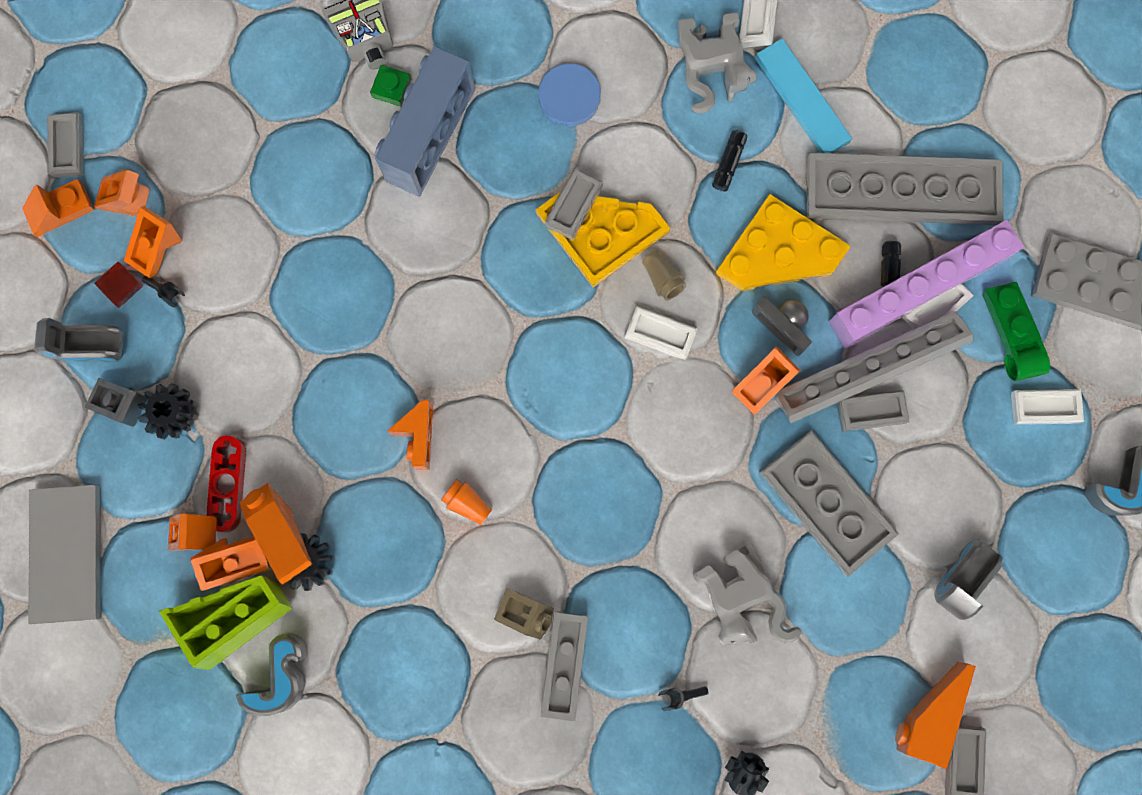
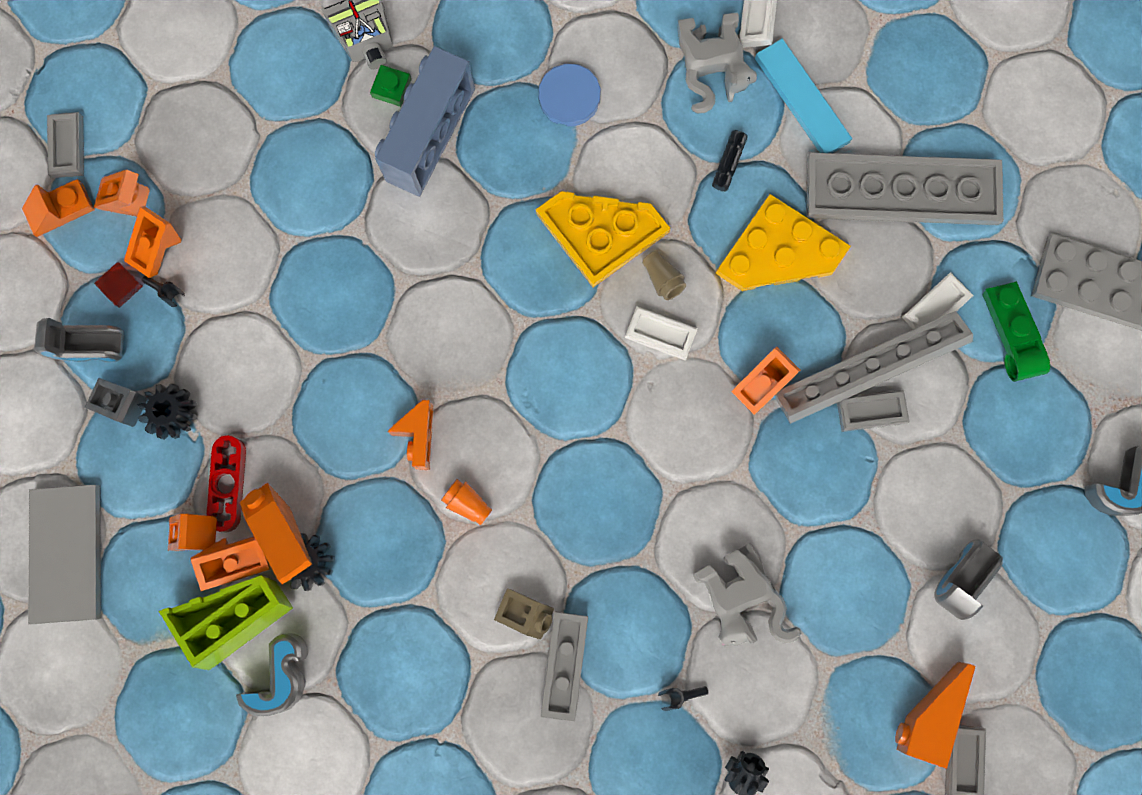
(573, 204): light grey tile -> none
(785, 323): flat silver tile -> none
(829, 503): light grey tile -> none
(891, 263): black axle -> none
(925, 284): lavender arch -> none
(1047, 406): white tile -> none

